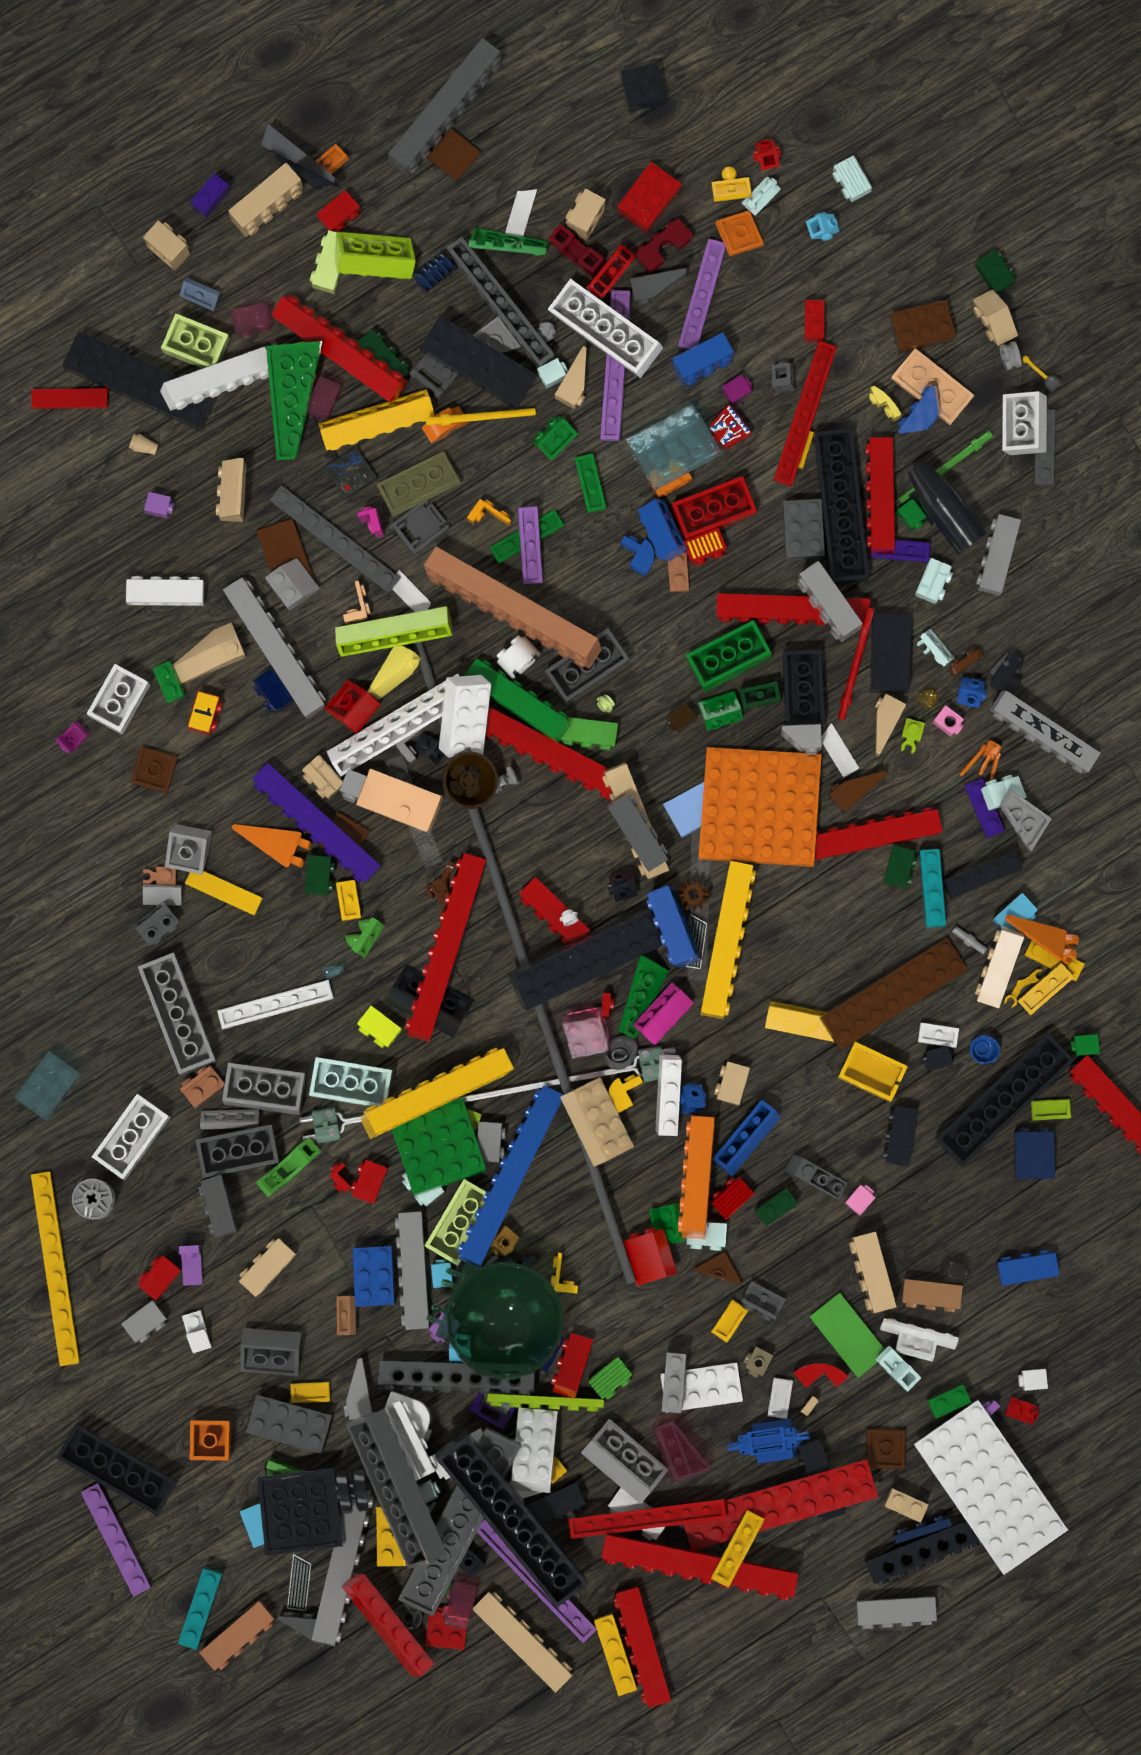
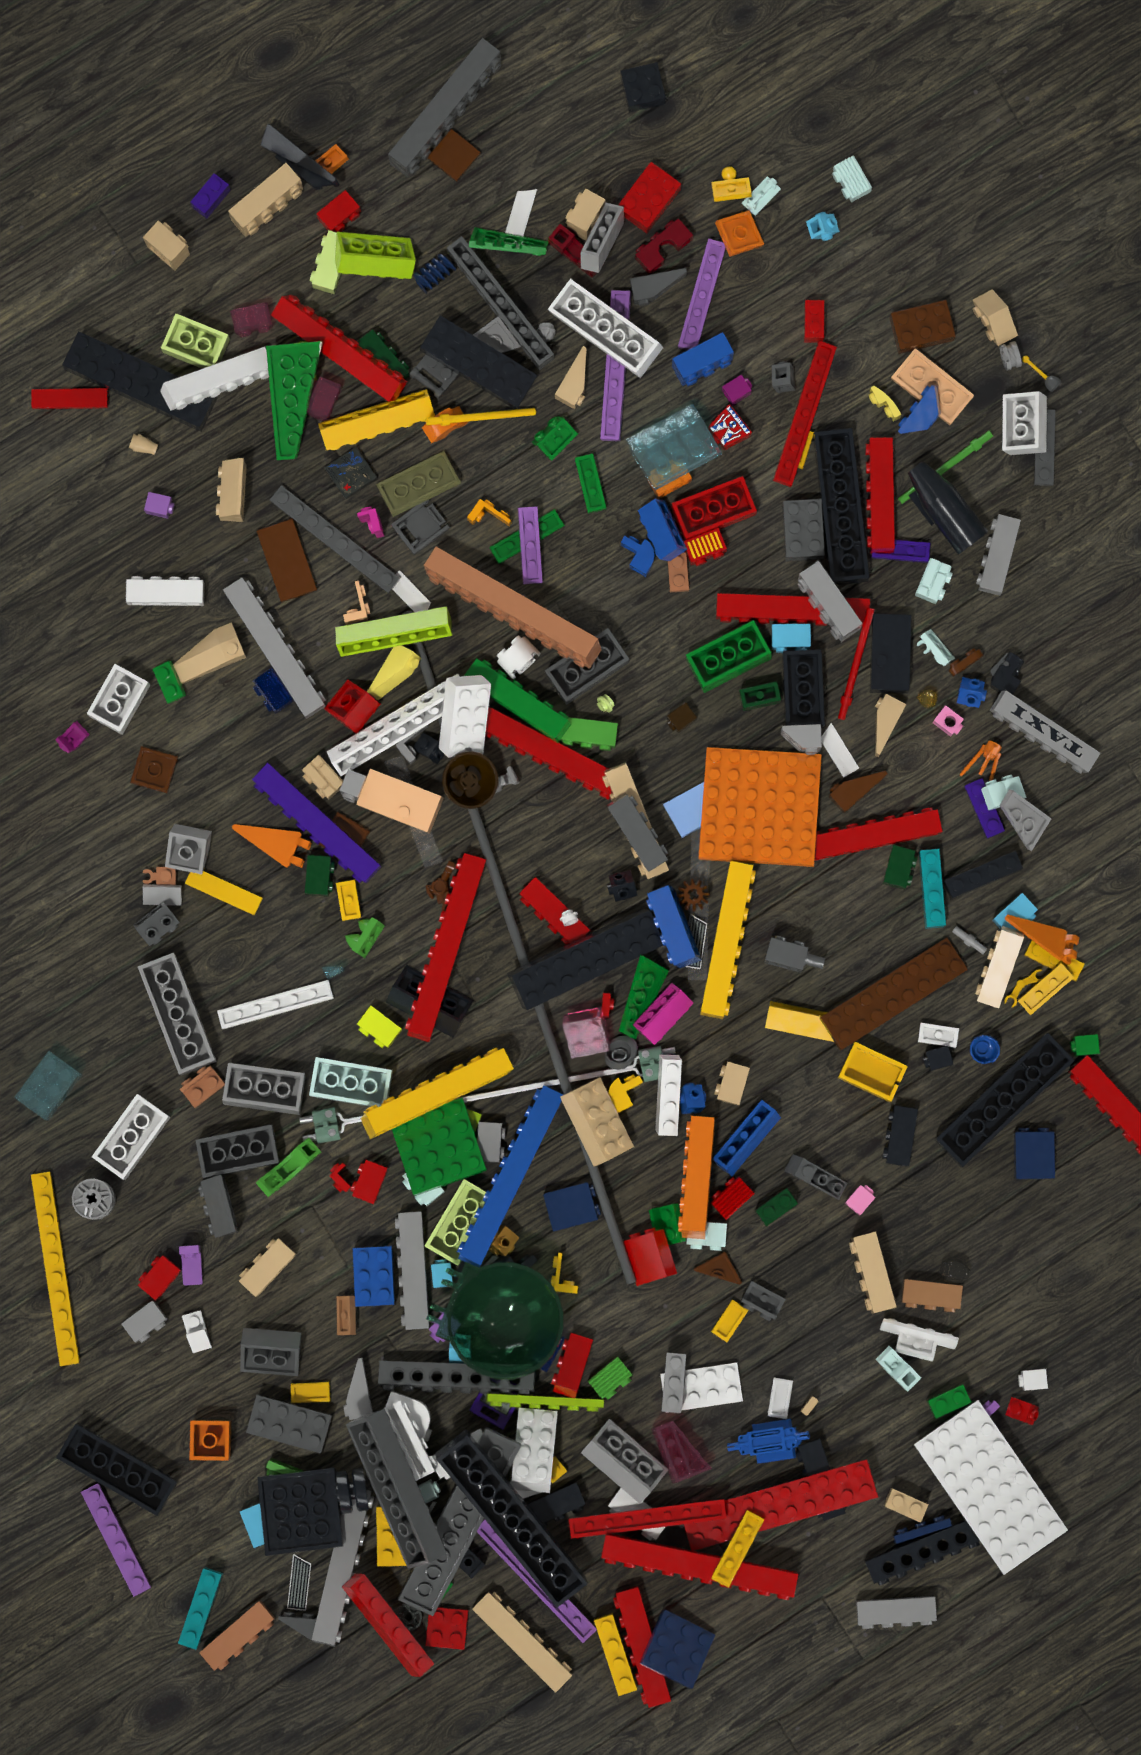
(200, 294): sand blue plate -> none
(204, 713): yellow brick -> none
(229, 1119): light grey plate -> none
(292, 584): light grey slope -> none
(460, 1605): clear pink brick -> none
(552, 373): light aqua brick -> none
(571, 1206): none -> dark blue brick
(602, 237): none -> light grey brick
(610, 271): red brick -> none
(677, 1649): none -> dark blue plate
(721, 710): green bracket -> none
(757, 1362): dark tan brick -> none
(767, 154): red brick -> none
(790, 637): none -> medium azure brick
(791, 955): none -> dark grey brick
(809, 1373): red brick -> none
(848, 1334): bright green tile -> none
(885, 1448): reddish brown tile -> none
(911, 515): green brick -> none
(912, 732): lime plate -> none
(995, 272): dark green brick -> none
(1027, 1268): blue brick -> none
(1050, 1109): lime tile -> none

